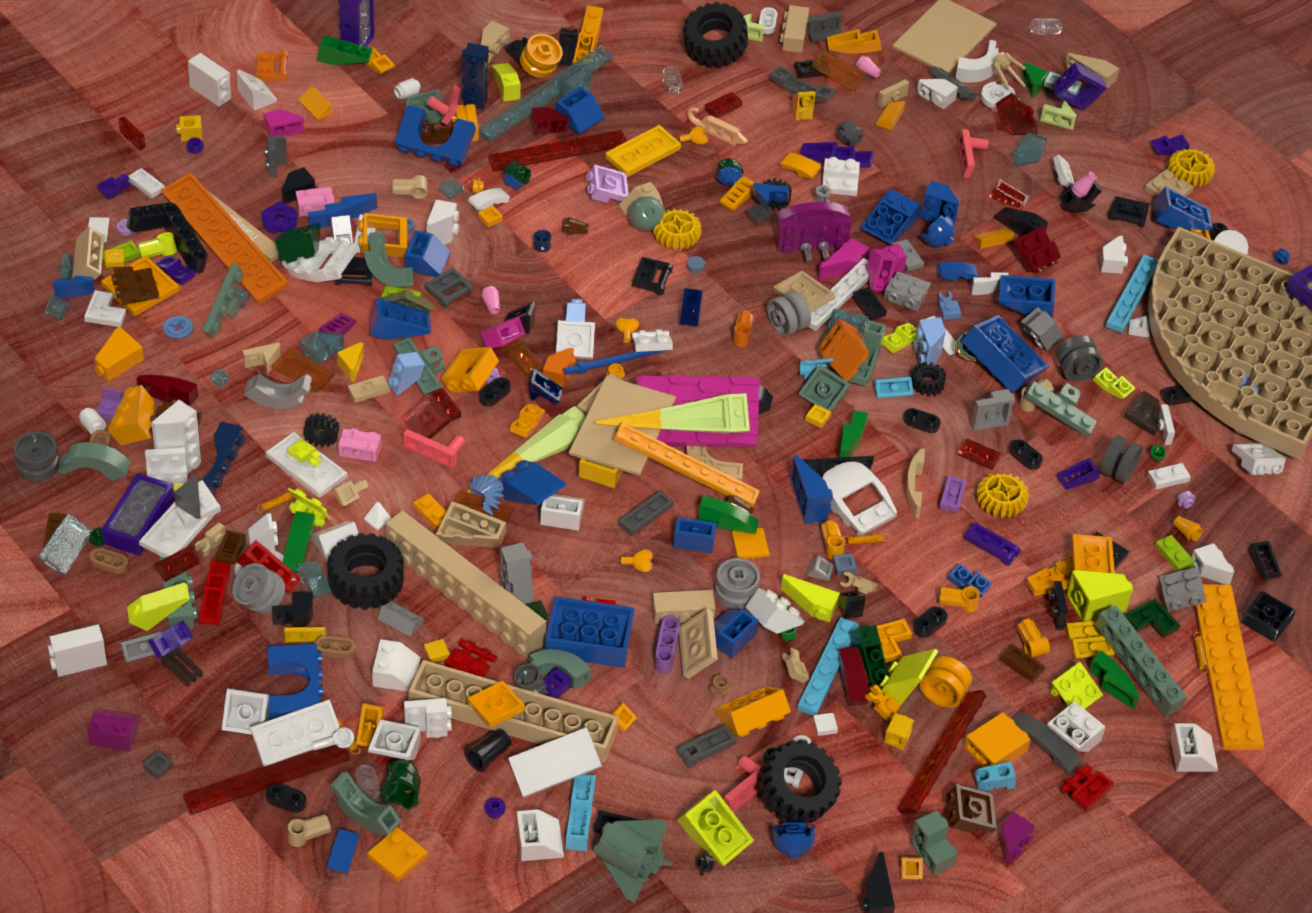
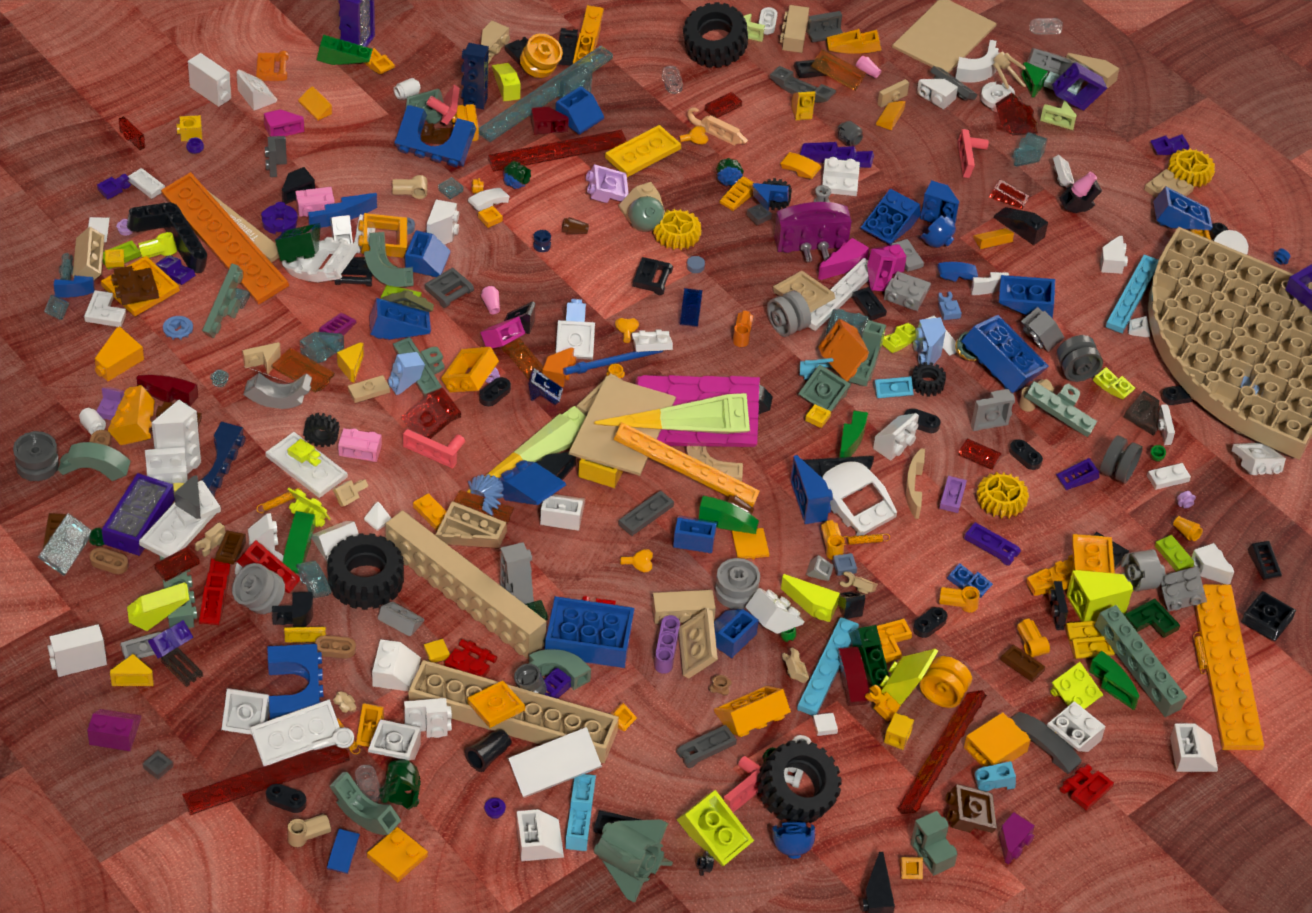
(131, 673): none -> yellow slope
(346, 702): none -> tan plant
(527, 421): light orange slope -> none
(558, 464): none -> black slope
(897, 436): none -> white slope
(1036, 250): dark red plate -> none
(1051, 61): none -> light grey arch
(1129, 211): black plate -> none
(1143, 569): none -> light grey brick

